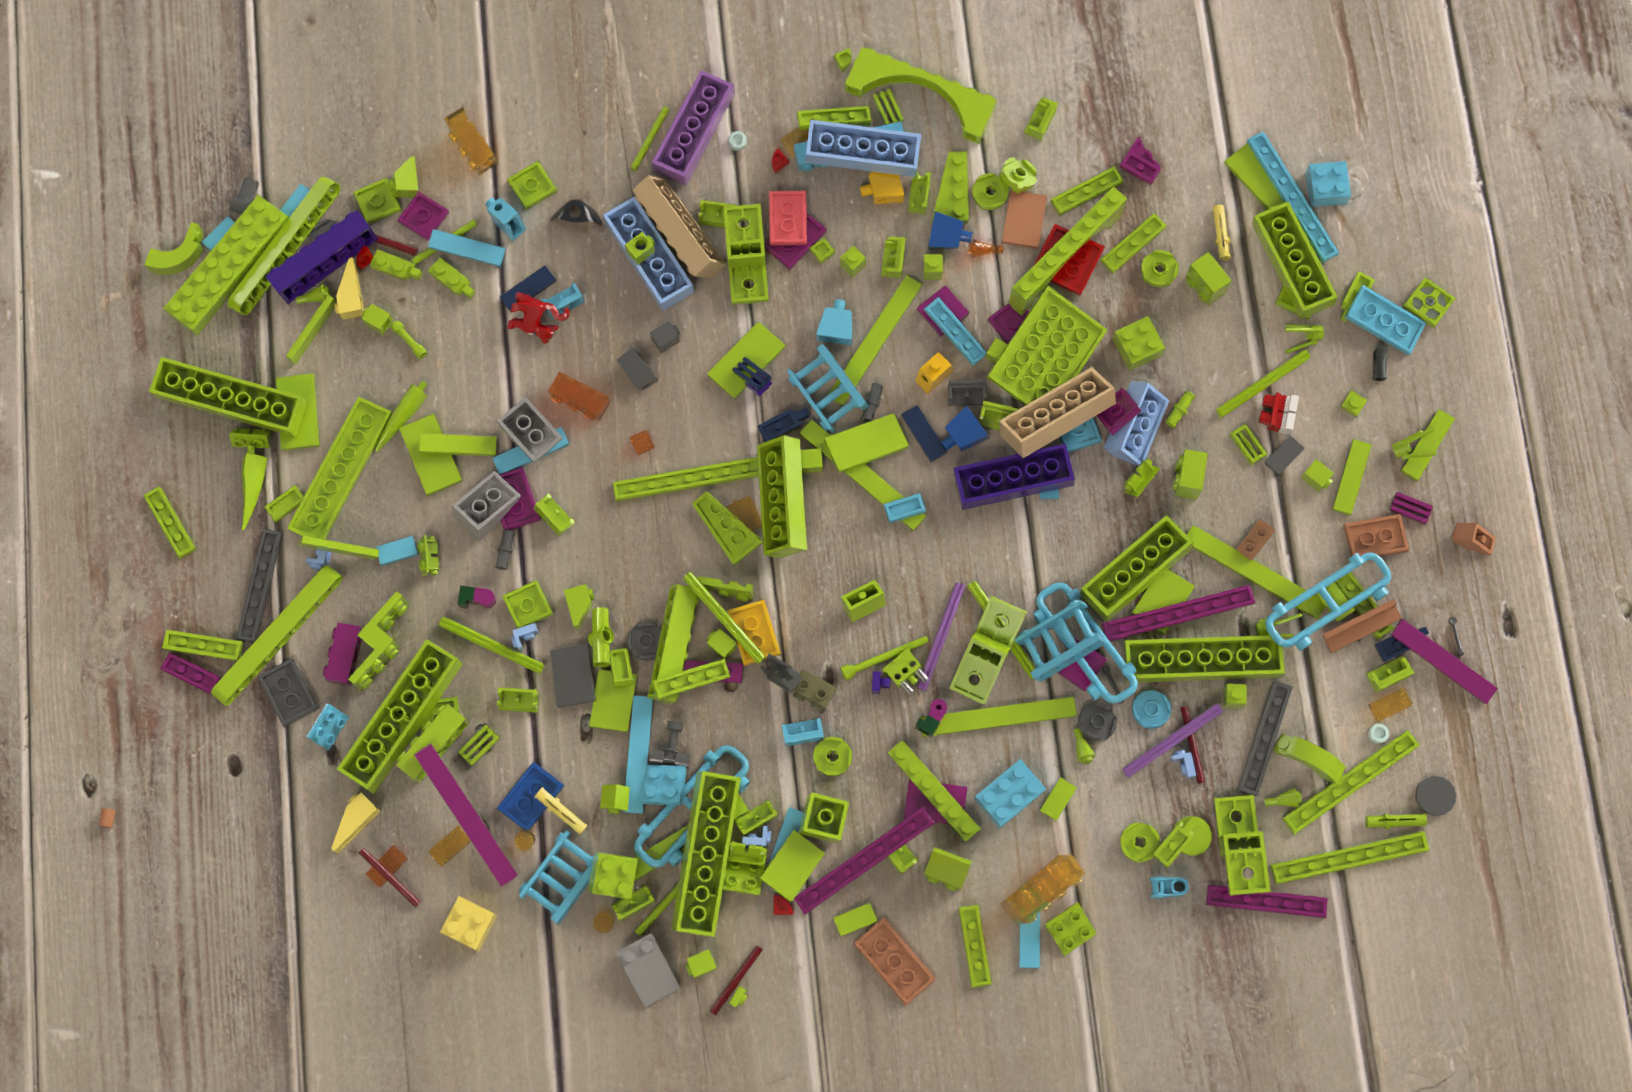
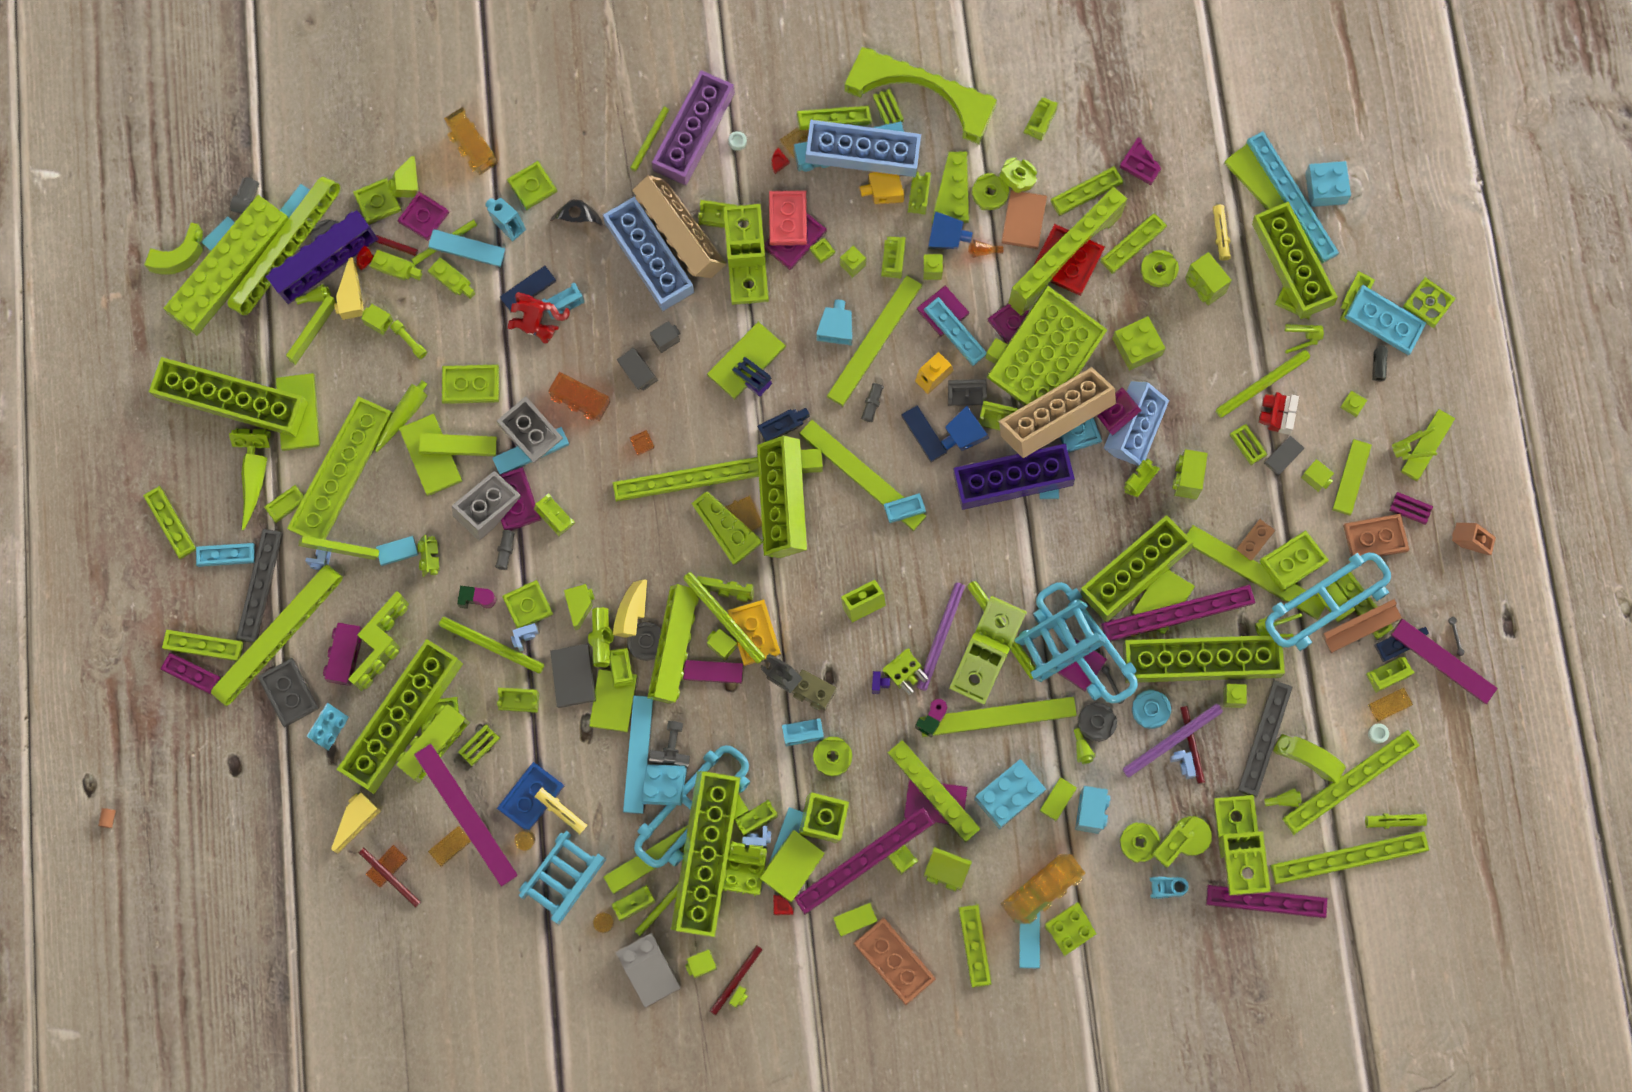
(225, 554): none -> medium azure tile
(468, 923): light yellow brick -> none
(470, 384): none -> lime tile
(612, 875): lime brick -> none
(614, 798): lime brick -> none
(630, 609): none -> light yellow slope
(640, 255): lime brick -> none
(690, 679): lime tile -> none
(843, 59): lime tile -> none
(844, 387): medium azure fence -> none
(849, 671): lime piece -> none
(866, 443): lime tile -> none
(1092, 809): none -> medium azure brick
(1180, 409): lime pin -> none
(1294, 560): none -> lime tile
(1435, 795): dark grey tile -> none

